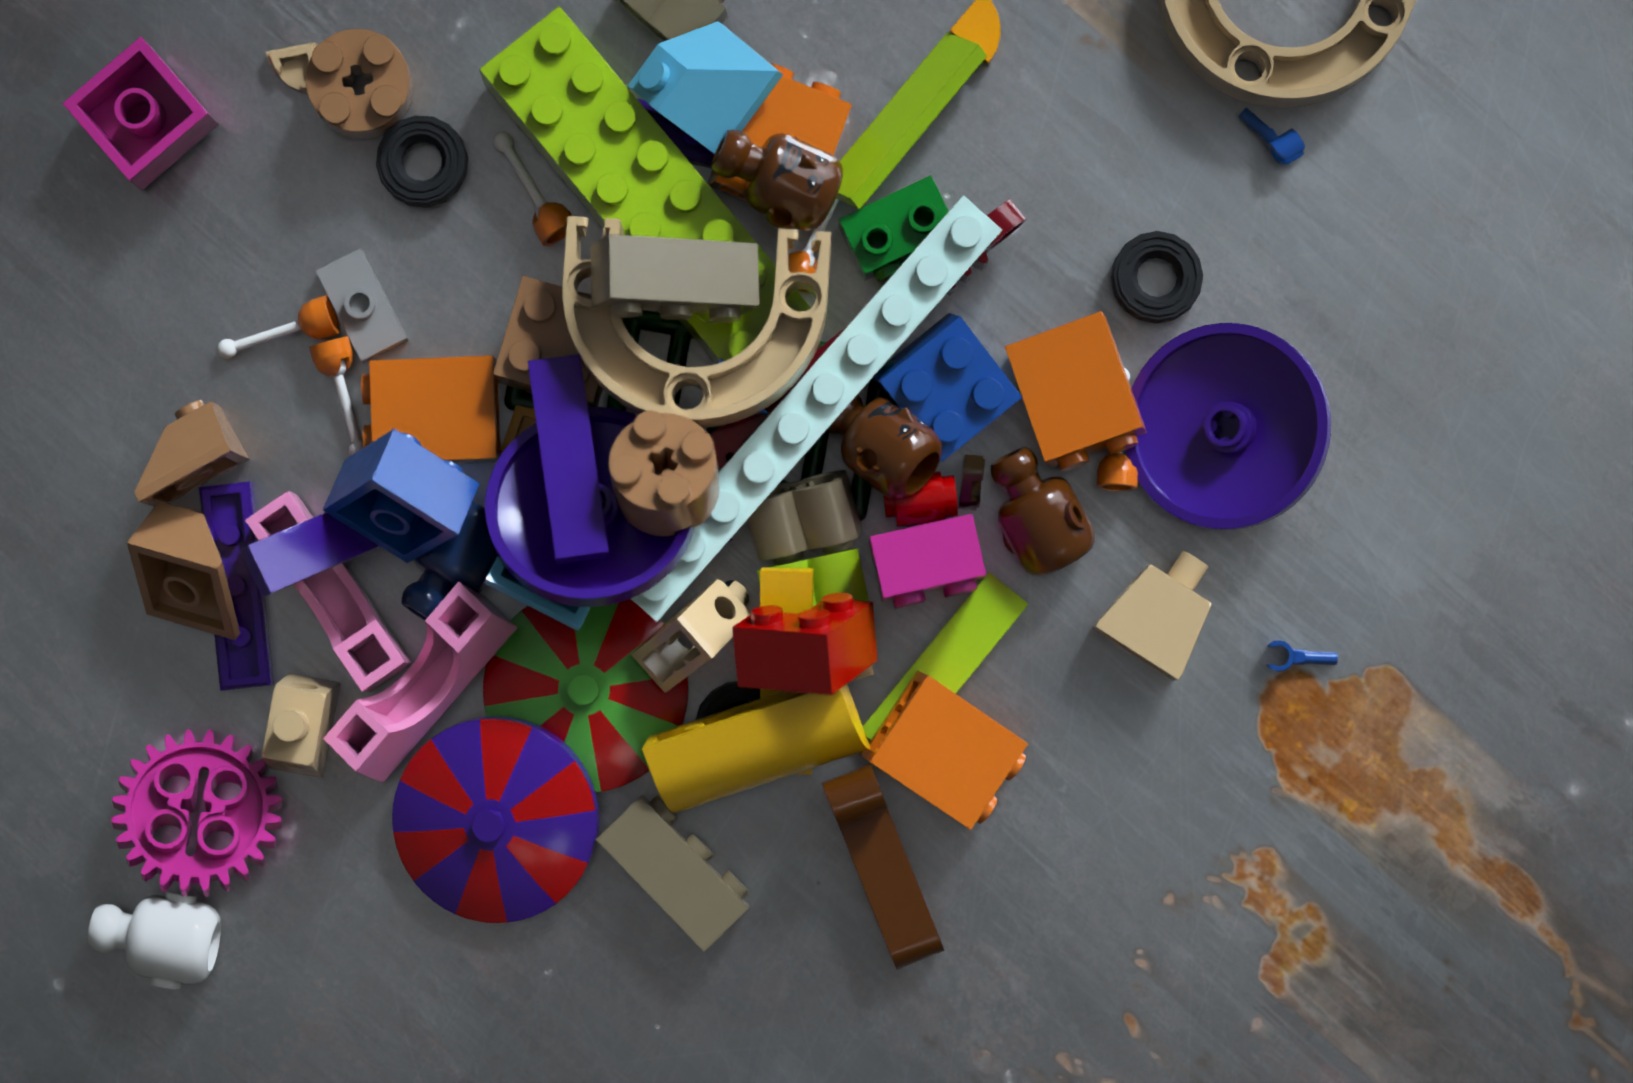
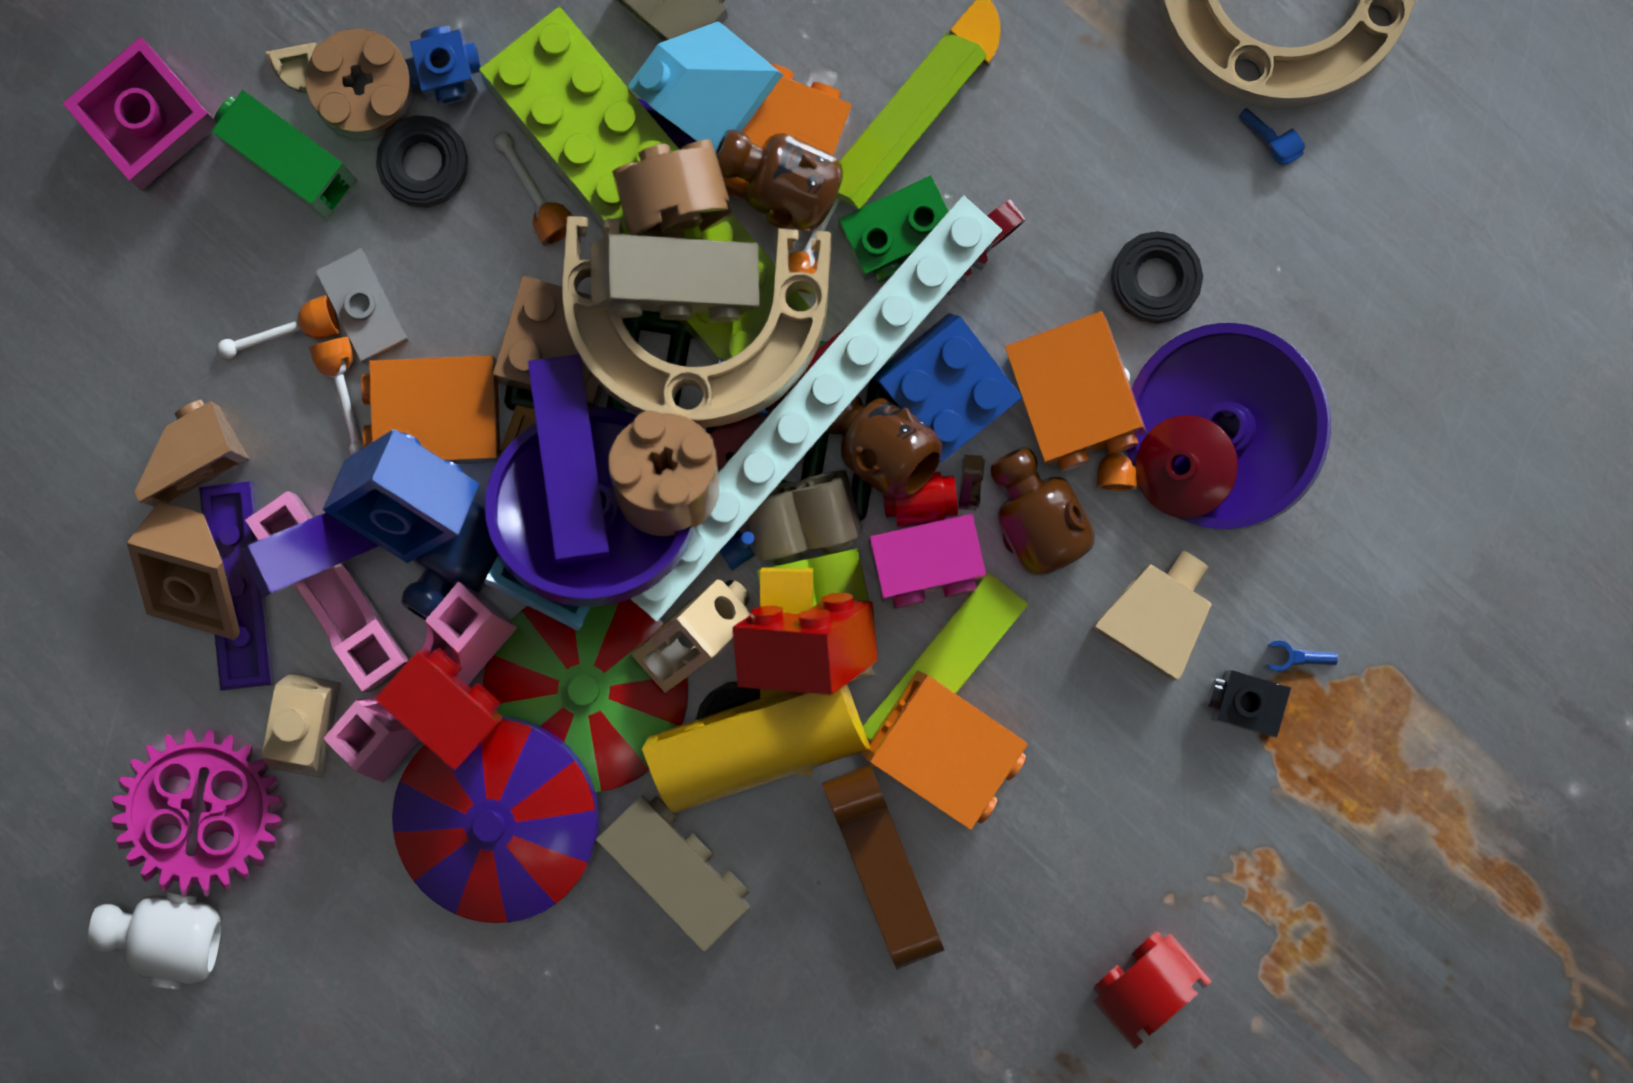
(283, 153): none -> green brick
(441, 706): none -> red brick
(455, 79): none -> blue brick
(672, 191): none -> medium nougat brick
(738, 550): none -> blue hand
(1150, 989): none -> red brick
(1211, 470): none -> dark red dish
(1248, 703): none -> black brick

